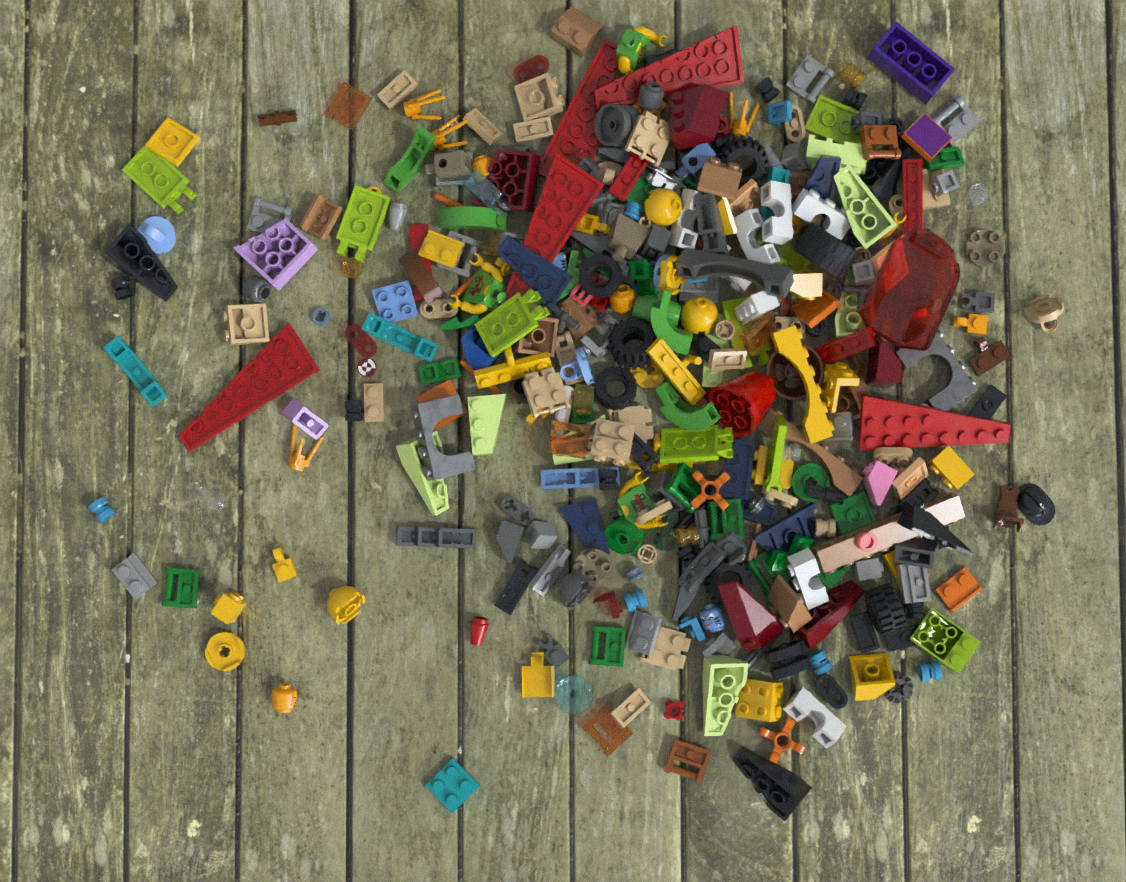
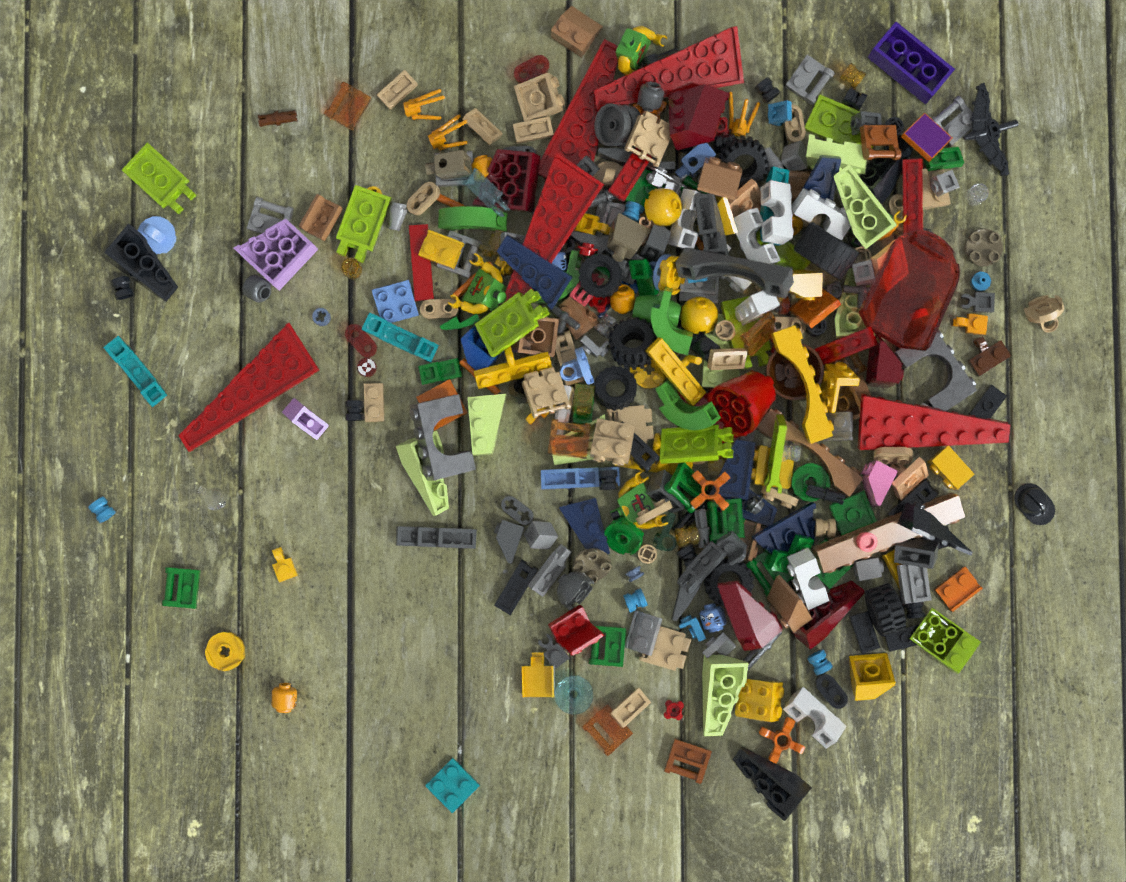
(135, 576): light grey plate -> none
(172, 142): yellow plate -> none
(228, 606): yellow brick -> none
(246, 324): tan plate -> none
(297, 460): light orange plant -> none
(344, 603): yellow cylinder -> none
(412, 161): bright green arch -> none
(421, 276): reddish brown brick -> none
(423, 197): none -> tan plate
(478, 628): red cone -> none
(574, 631): none -> red bracket
(587, 249): none -> red plate
(615, 607): clear red plate -> none
(789, 659): black wheel -> none
(907, 689): dark grey gear -> none
(929, 671): dark azure wheel -> none
(980, 281): none -> dark azure tile
(987, 131): none -> black bar
(1006, 514): reddish brown hair -> none

